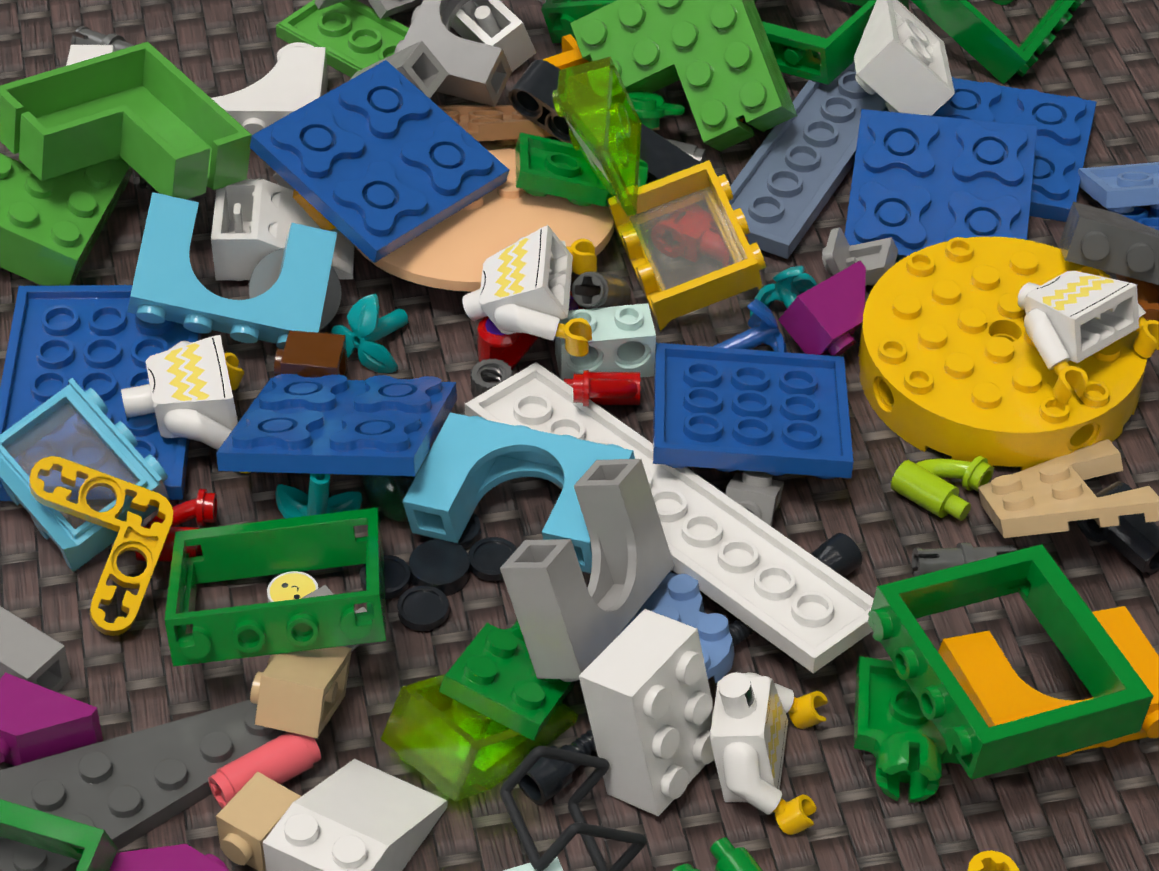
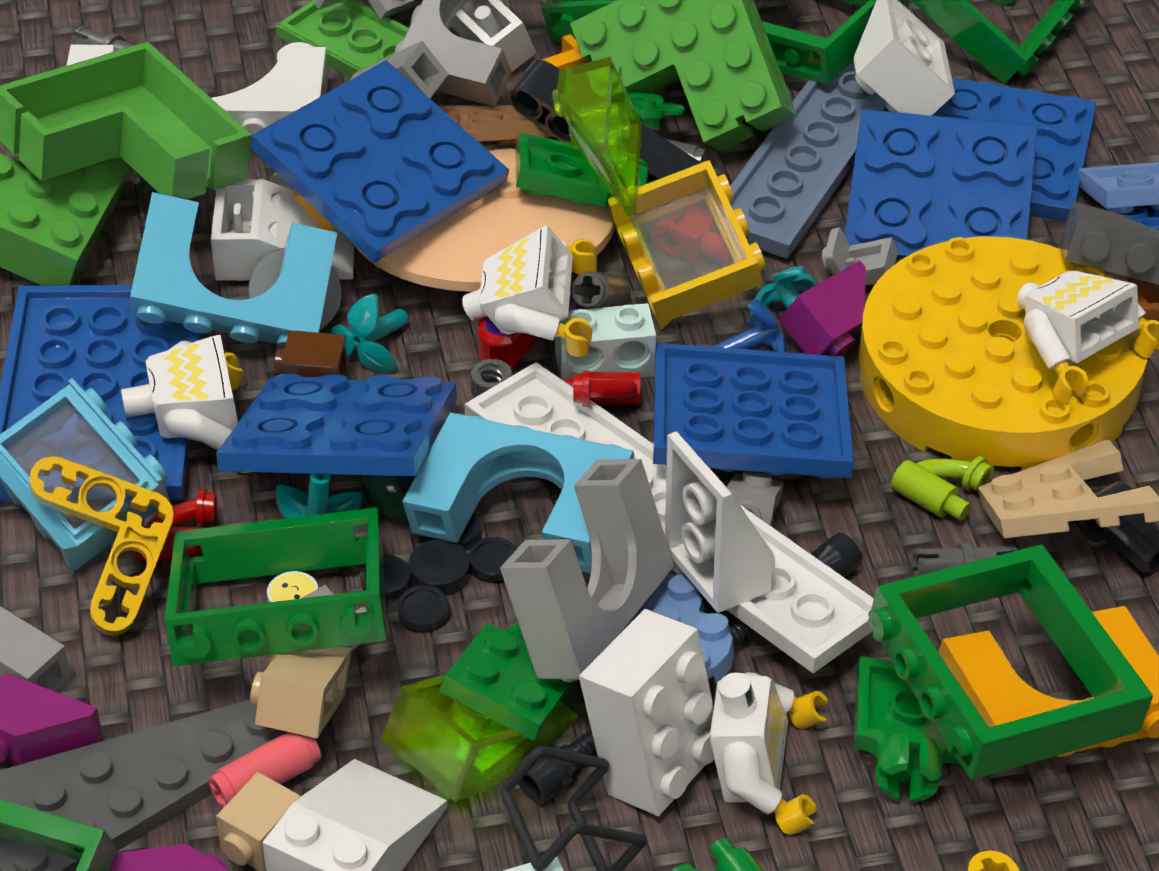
(712, 533): none -> white slope

